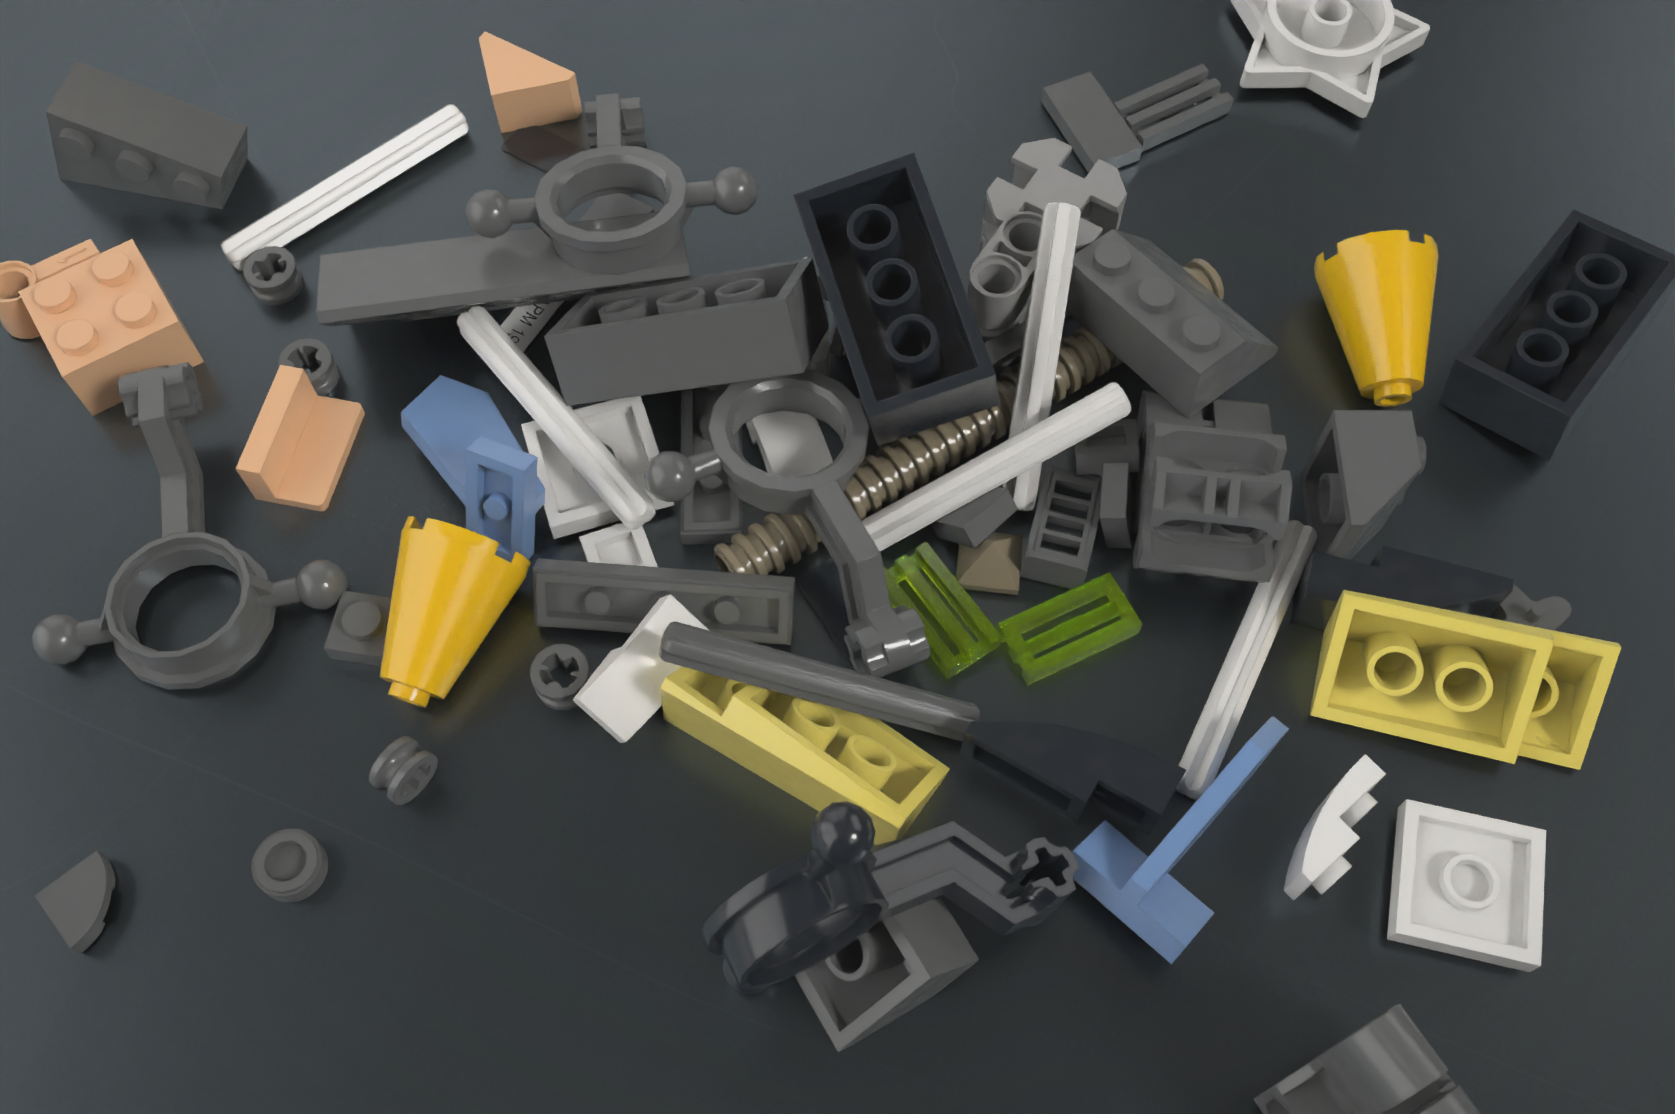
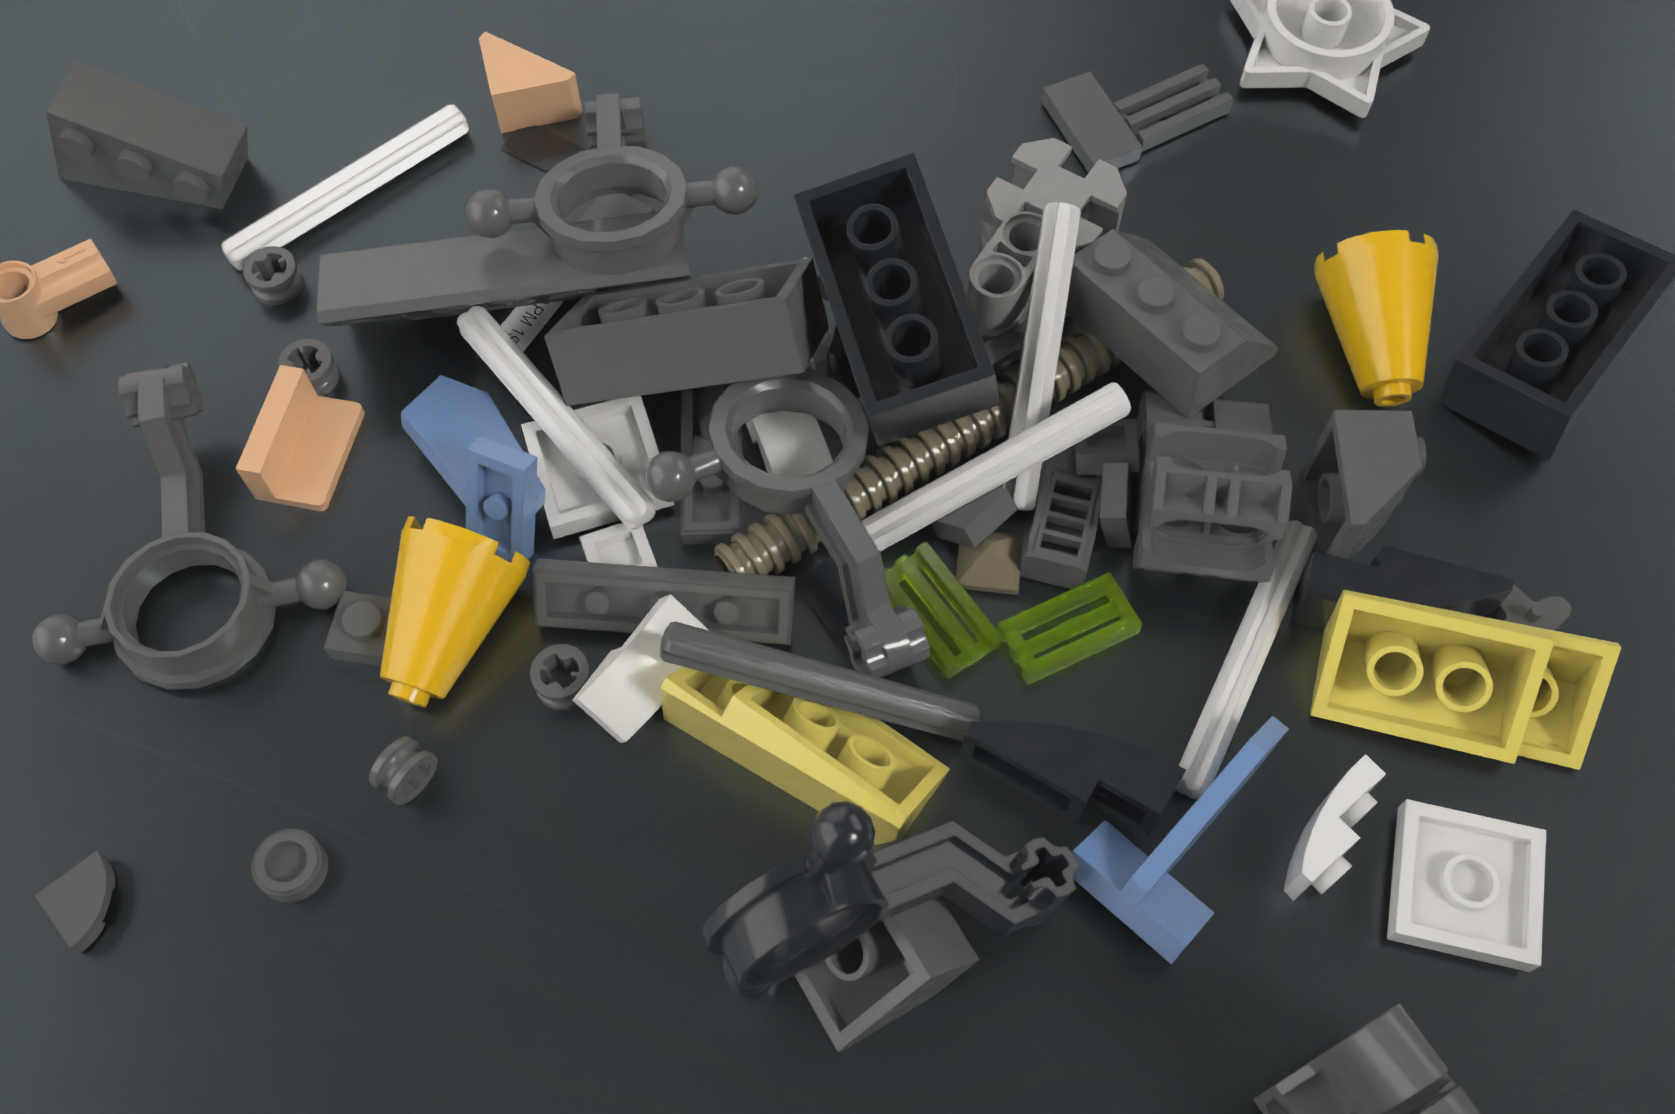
(107, 323): light nougat brick -> none

